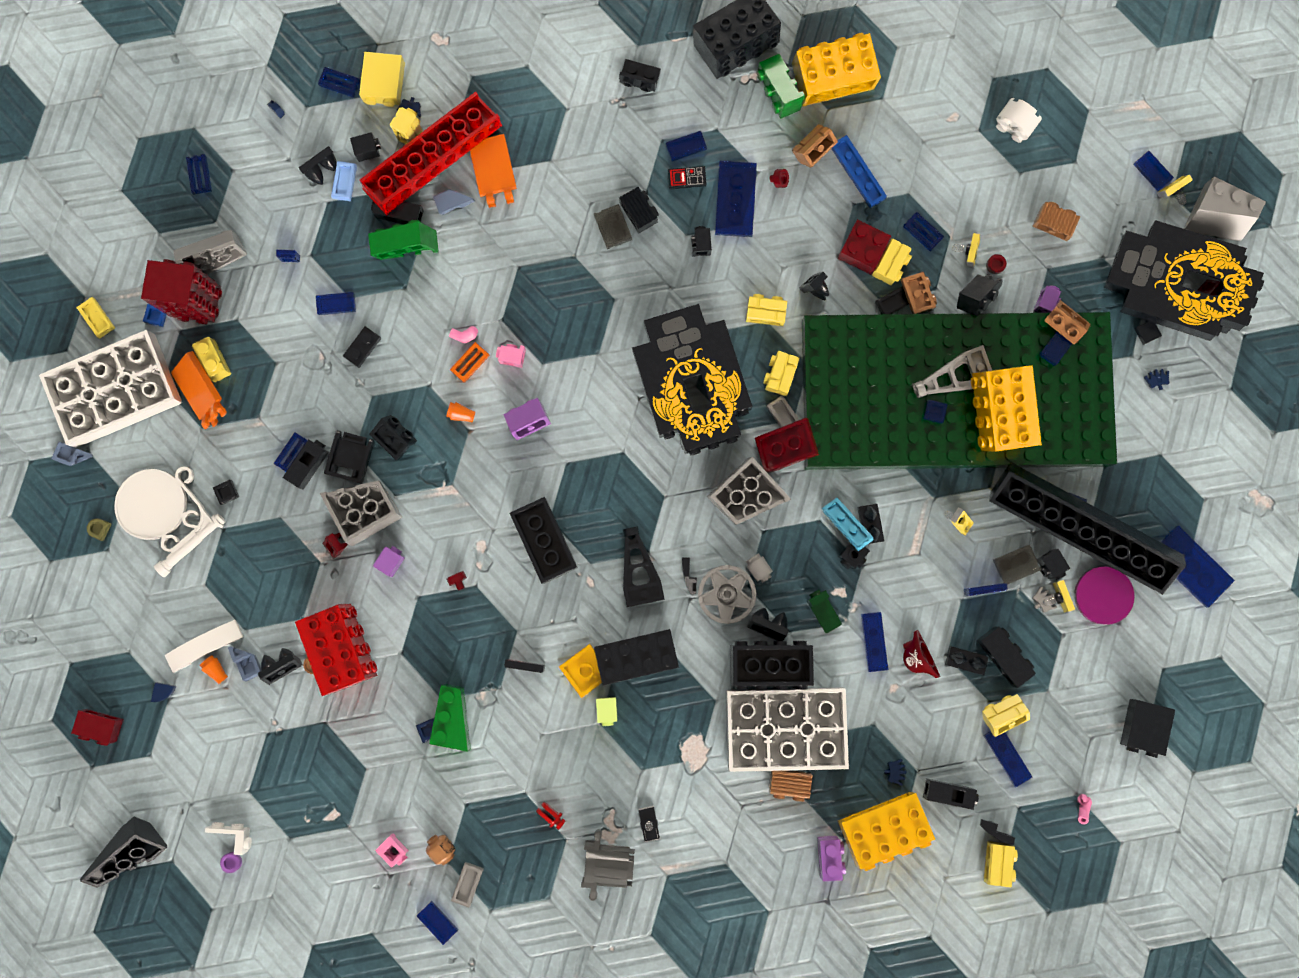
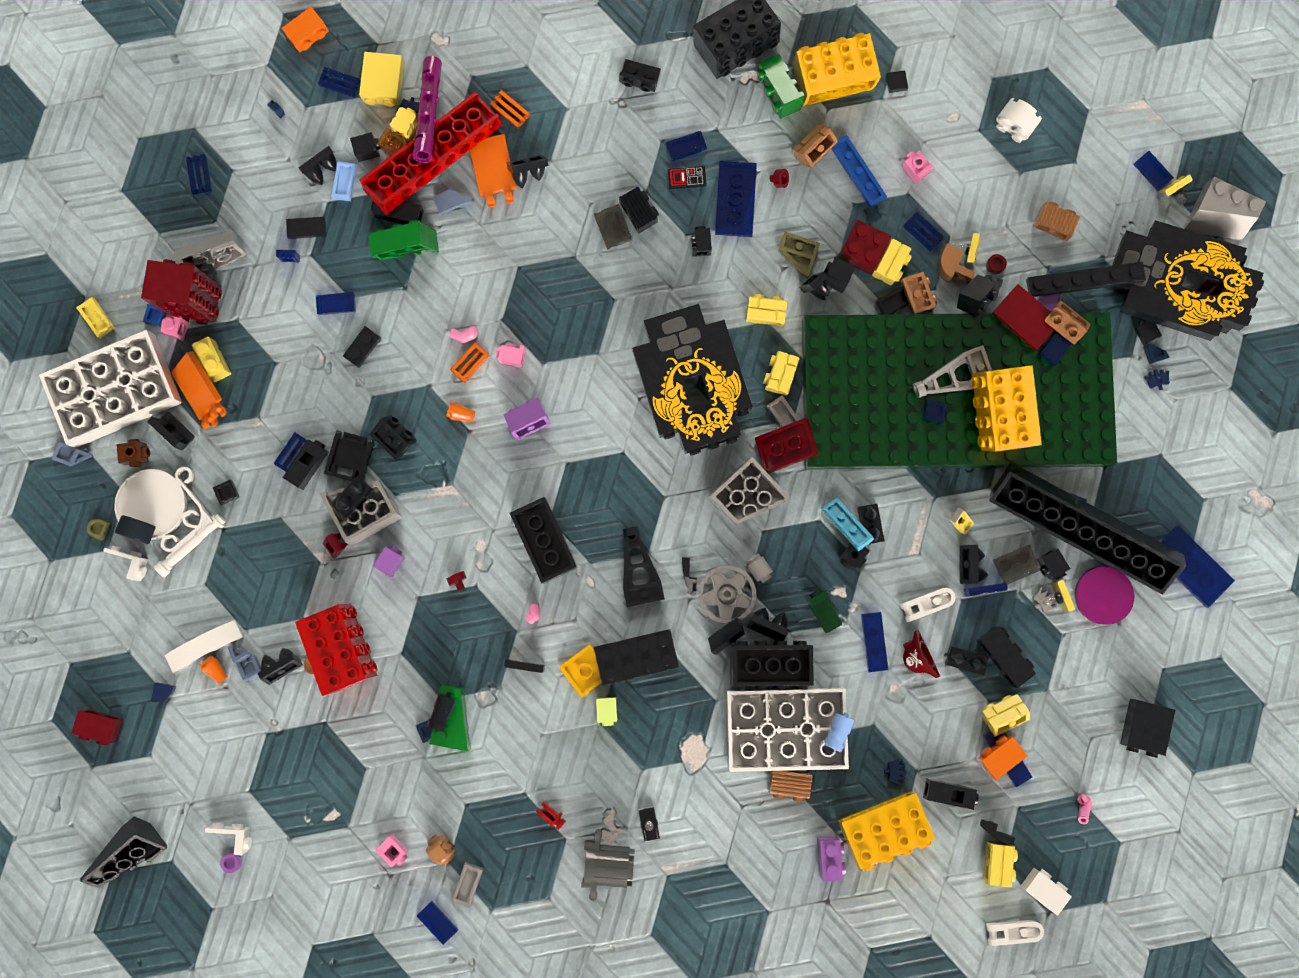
(133, 453): none -> reddish brown brick
(135, 529): none -> black wheel
(138, 564): none -> white bracket
(171, 325): none -> bright pink brick
(172, 430): none -> black bracket
(305, 29): none -> orange brick
(306, 227): none -> black tile
(352, 496): none -> black tile
(391, 142): none -> clear orange brick
(427, 110): none -> magenta piece
(442, 710): none -> black piece
(498, 99): none -> orange tile
(520, 168): none -> black tile
(534, 613): none -> bright pink arm
(726, 636): none -> black tile
(799, 252): none -> olive wing
(838, 274): none -> black brick
(839, 731): none -> light blue piece
(897, 81): none -> black tile
(915, 171): none -> bright pink brick
(928, 603): none -> white plate
(949, 266): none -> medium nougat brick
(969, 569): none -> black tile
(1001, 756): none -> orange brick
(1014, 932): none -> white plate
(1024, 317): none -> dark red tile
(1046, 891): none -> white brick
(1086, 279): none -> black plate
(1155, 354): none -> dark blue tile

